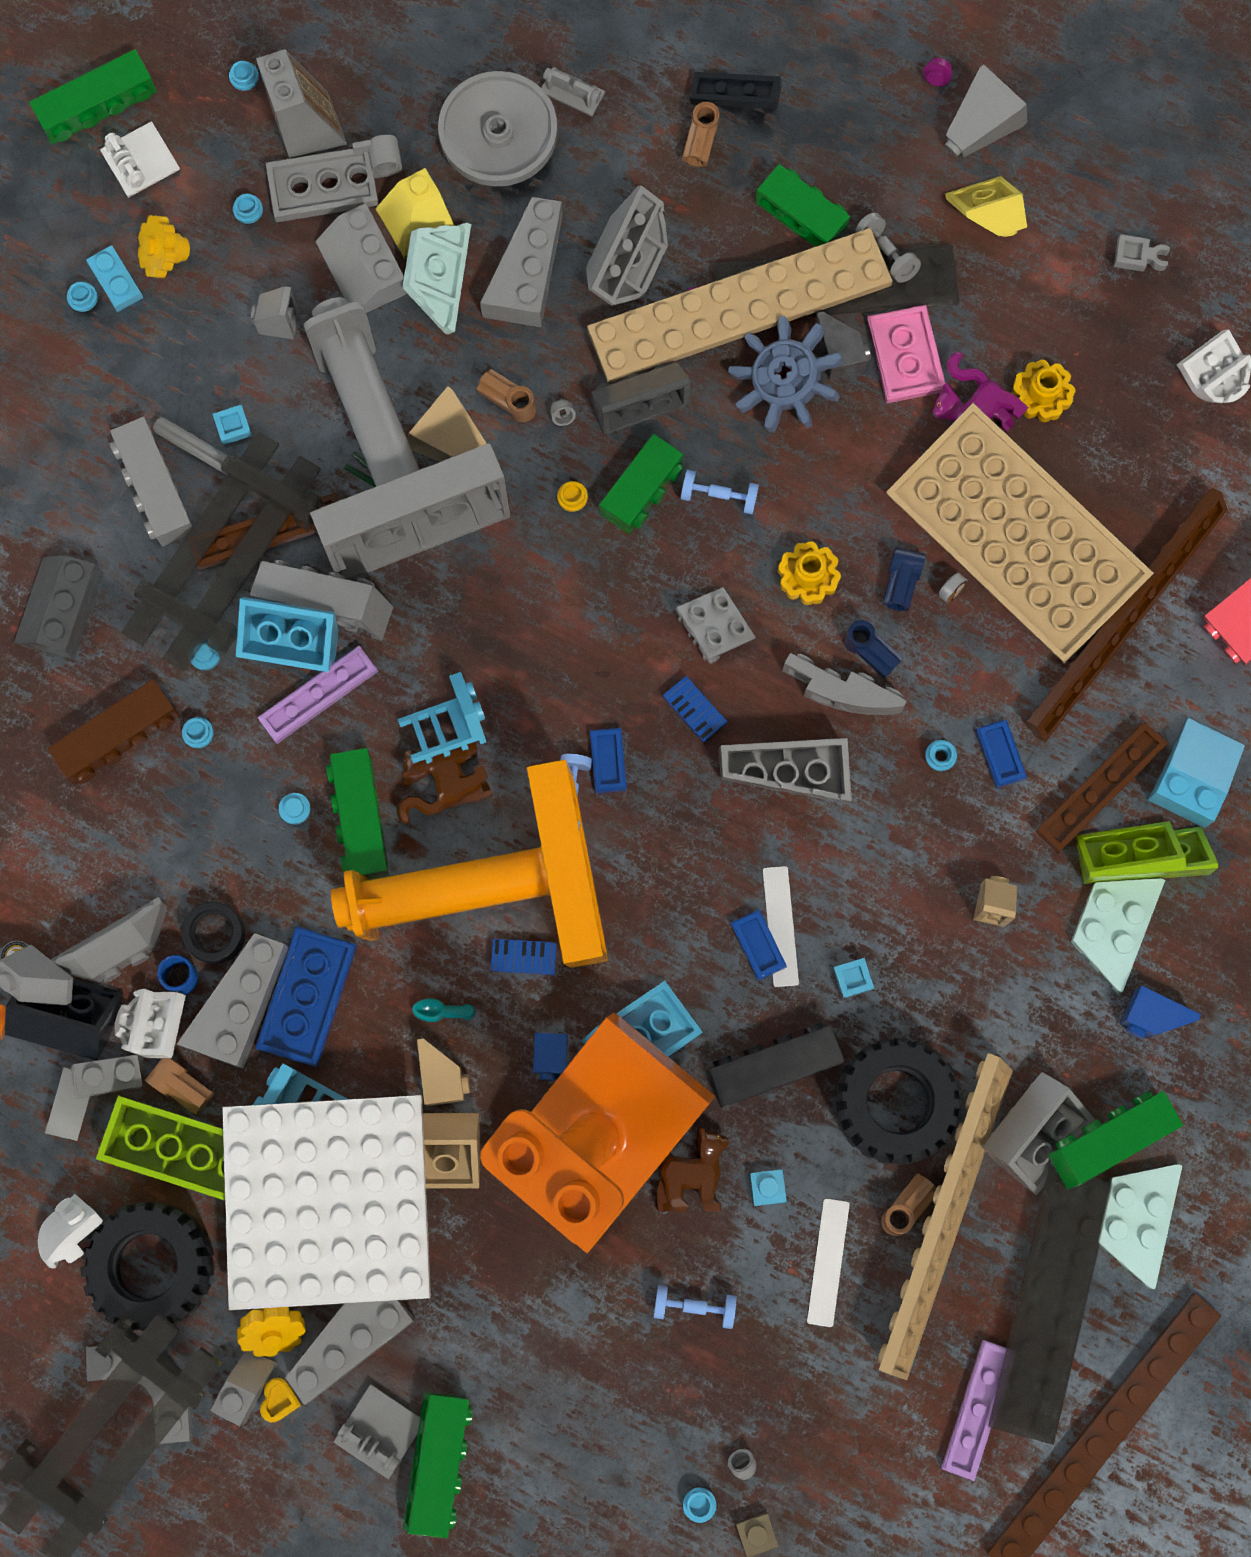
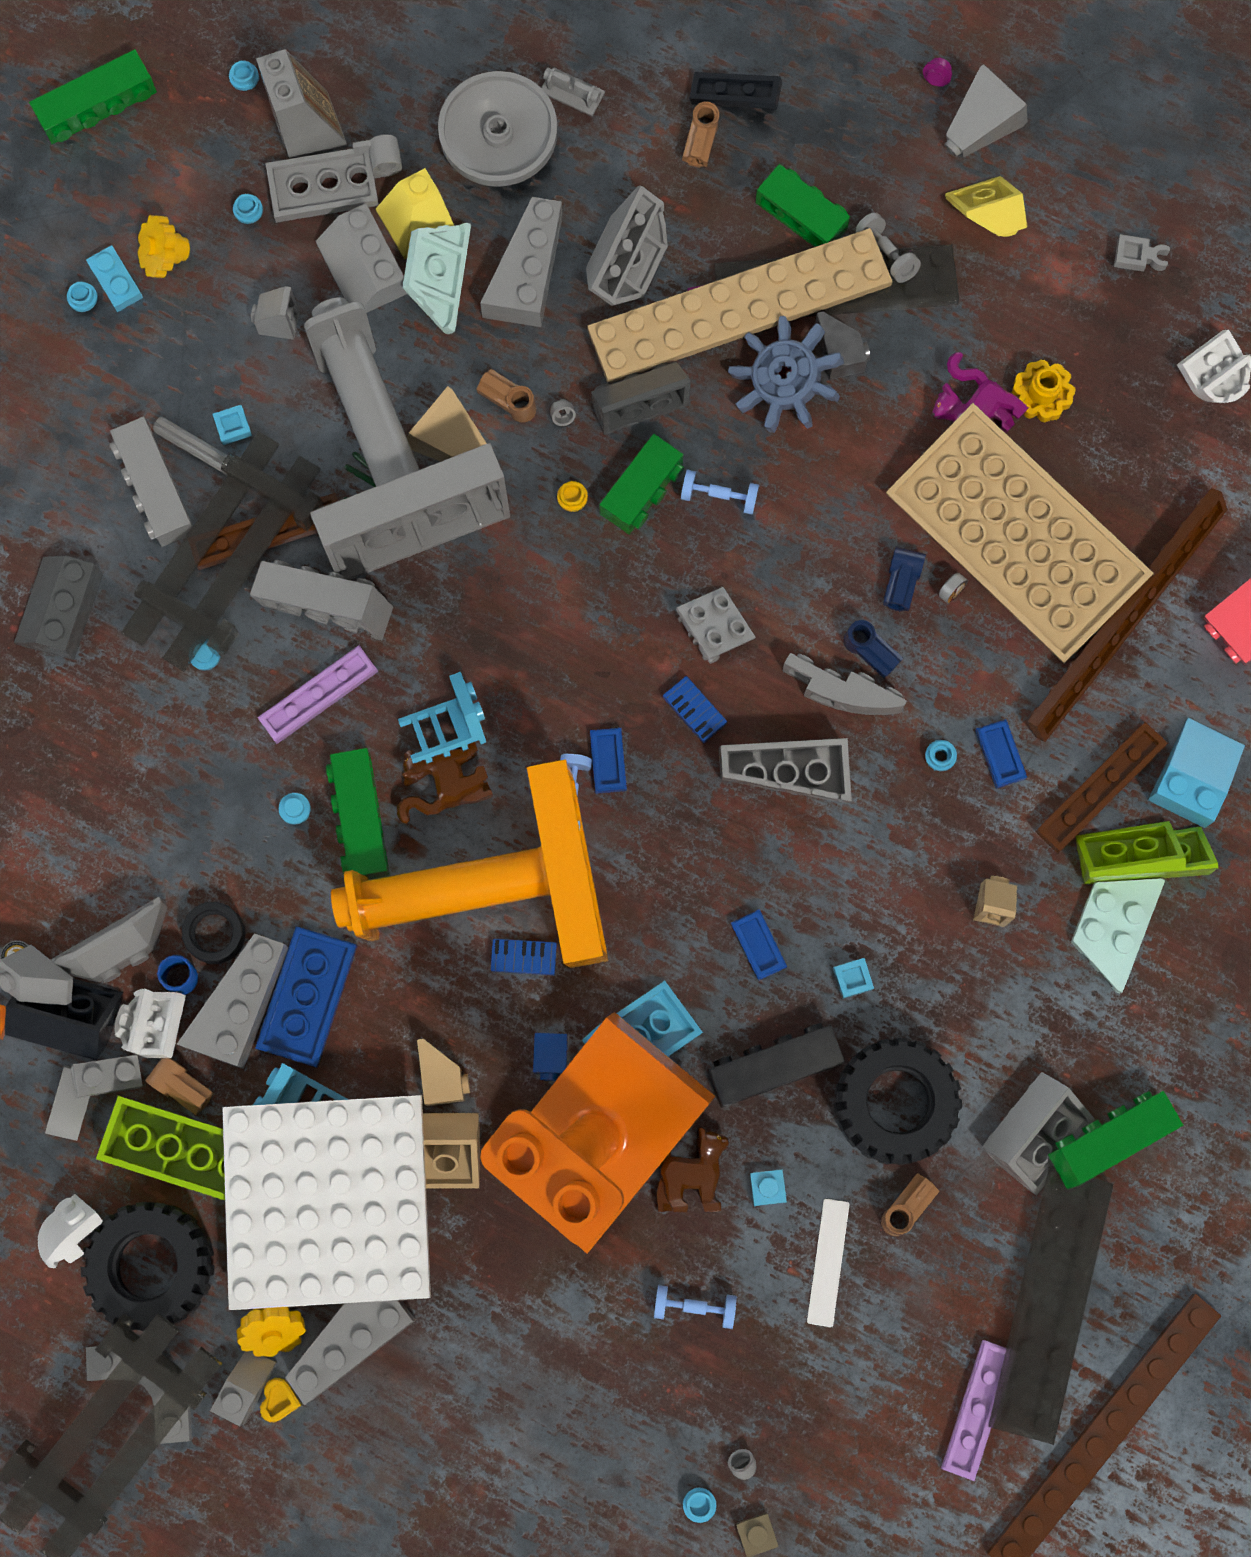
(113, 733): reddish brown brick -> none
(138, 158): white hinge -> none
(197, 732): medium azure plate -> none
(286, 634): medium azure slope -> none
(378, 1431): light grey hinge -> none
(434, 1010): teal piece -> none
(436, 1465): green brick -> none
(781, 922): white sticker -> none
(809, 573): yellow plant -> none
(906, 354): bright pink tile -> none
(943, 1226): tan plate -> none
(1140, 1220): light aqua wing -> none
(1154, 1014): blue slope -> none

